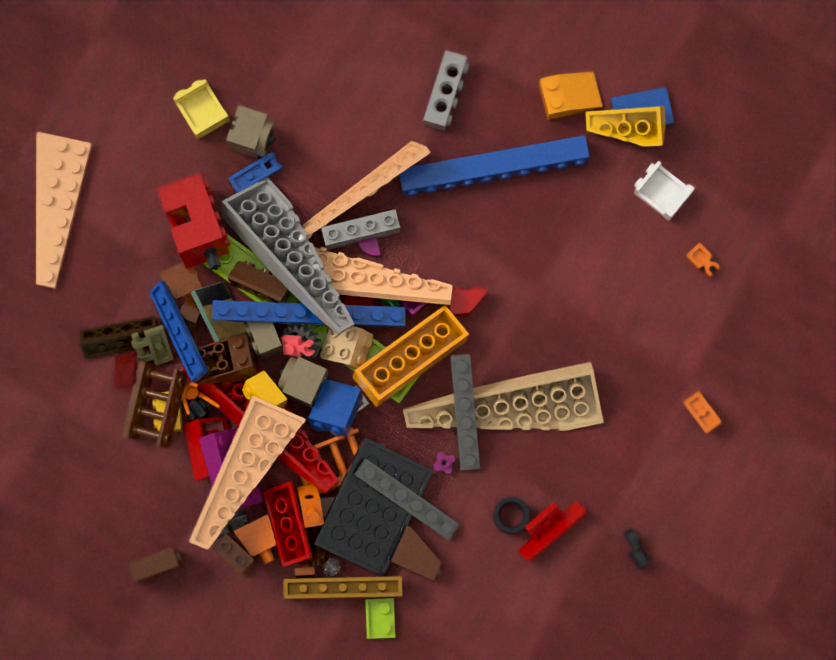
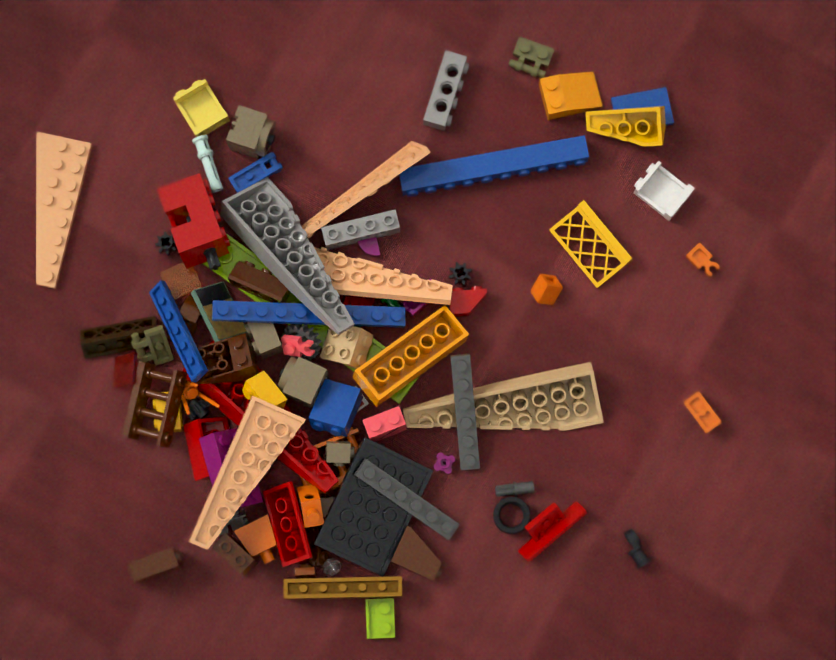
(166, 238): none -> black gear
(205, 155): none -> light aqua pin
(339, 452): none -> dark tan brick
(385, 424): none -> coral brick
(458, 268): none -> black gear
(514, 489): none -> dark grey axle
(534, 53): none -> olive plate
(546, 289): none -> orange panel
(600, 230): none -> yellow fence

